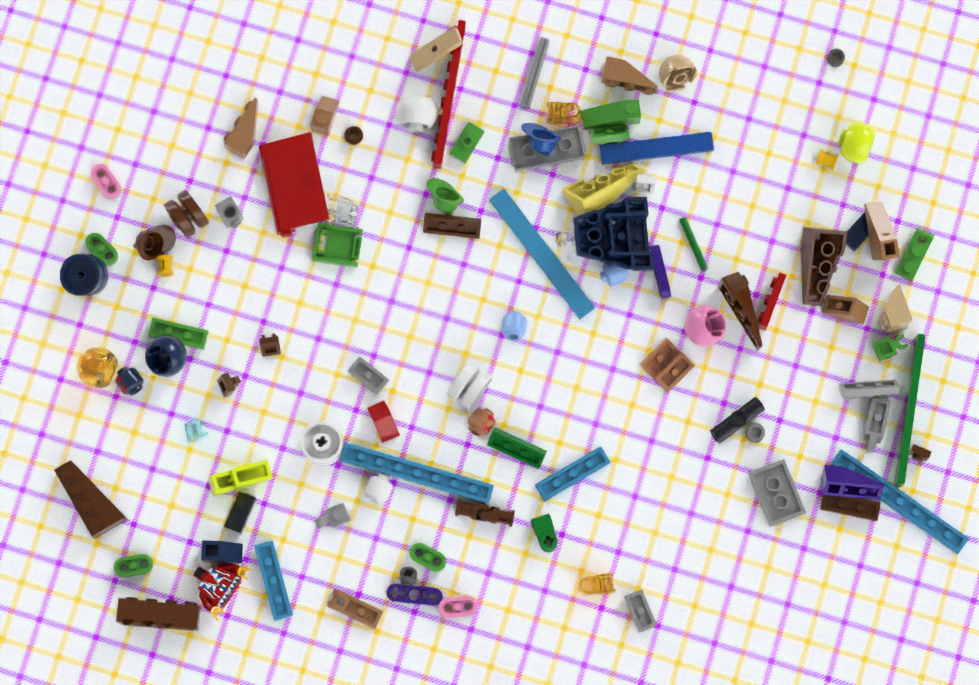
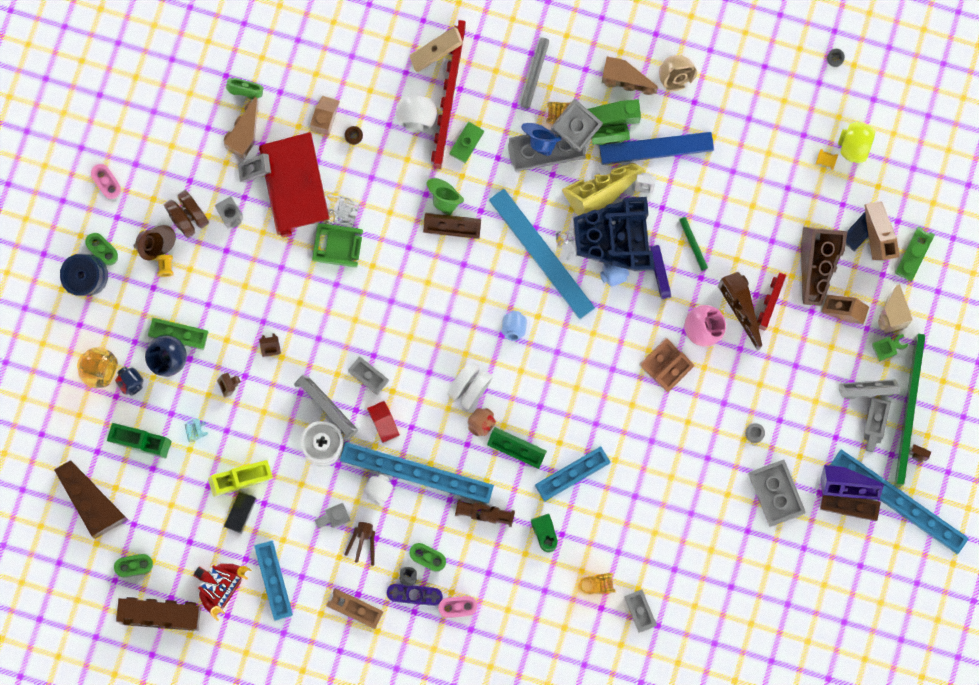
(139, 440): none -> green slope
(221, 552): dark blue slope -> none
(245, 88): none -> bright green plate
(254, 168): none -> light grey plate
(327, 406): none -> light grey brick
(363, 532): none -> reddish brown plant
(576, 125): none -> light grey plate
(746, 413): black piece -> none

